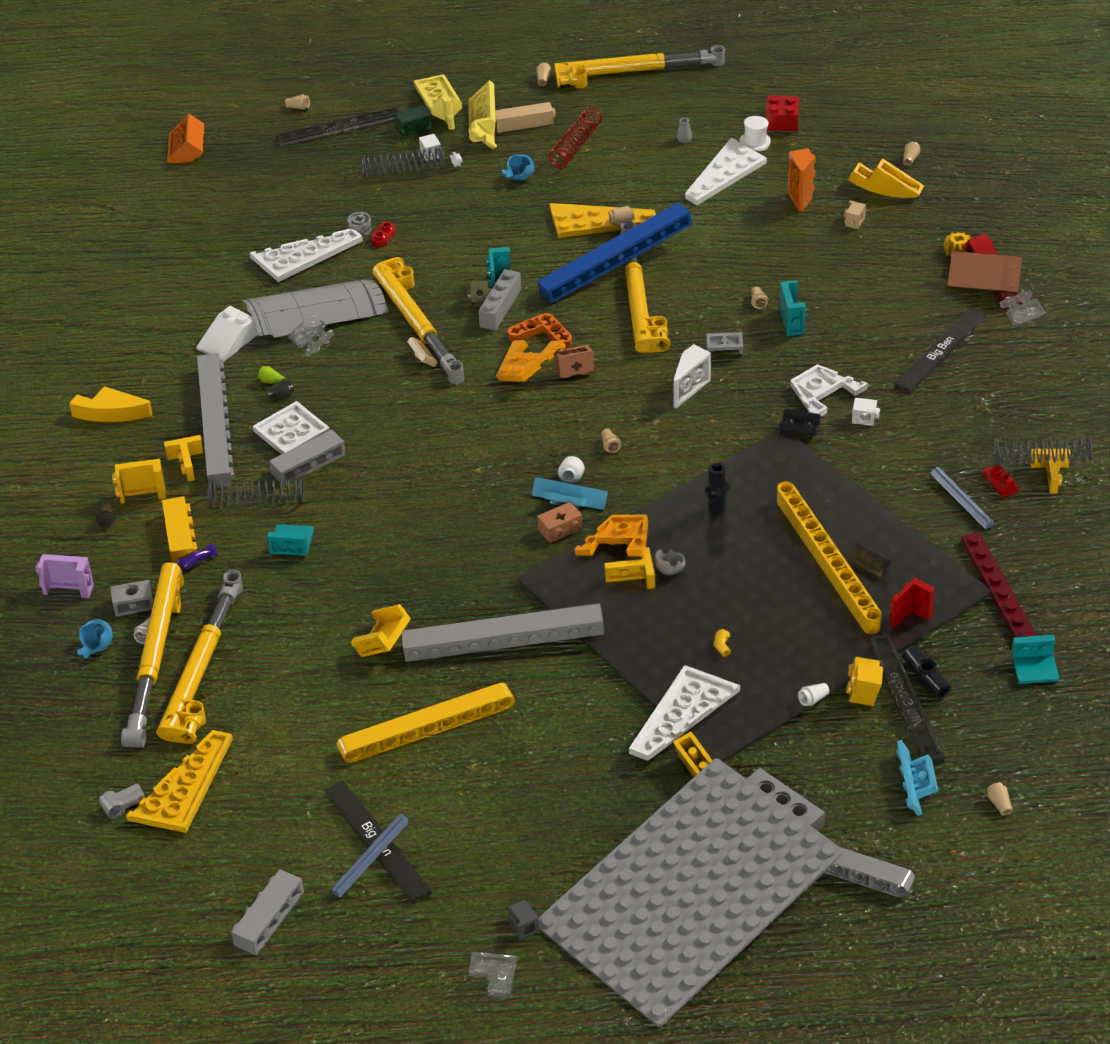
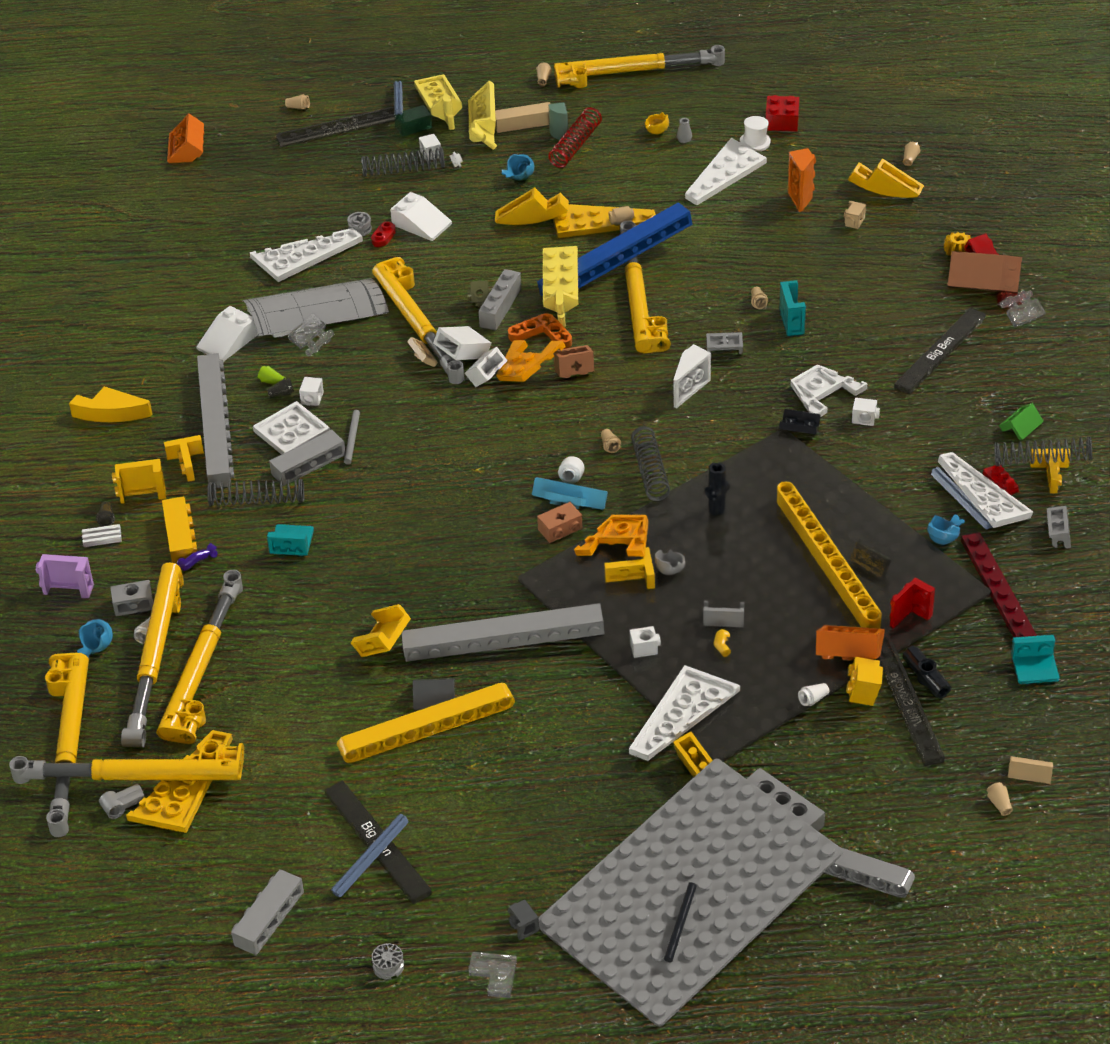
(66, 680): none -> yellow piece
(101, 535): none -> white tile
(214, 763): none -> yellow piece
(311, 391): none -> white brick
(352, 436): none -> light grey bar
(382, 956): none -> light grey wheel
(398, 98): none -> sand blue axle
(419, 217): none -> white slope
(432, 692): none -> dark grey slope
(461, 342): none -> white brick
(485, 366): none -> white brick
(497, 261): teal bracket -> none
(531, 209): none -> yellow slope
(558, 120): none -> sand green brick
(560, 280): none -> light yellow hinge
(637, 446): none -> dark grey piece
(644, 642): none -> white brick
(657, 123): none -> yellow hair
(679, 925): none -> black bar
(723, 616): none -> light grey hinge
(849, 642): none -> orange slope
(918, 777): medium azure bracket -> none
(944, 531): none -> dark azure hat
(990, 499): none -> white wing
(1023, 421): none -> bright green panel
(1030, 770): none -> tan panel
(1059, 526): none -> light grey hinge

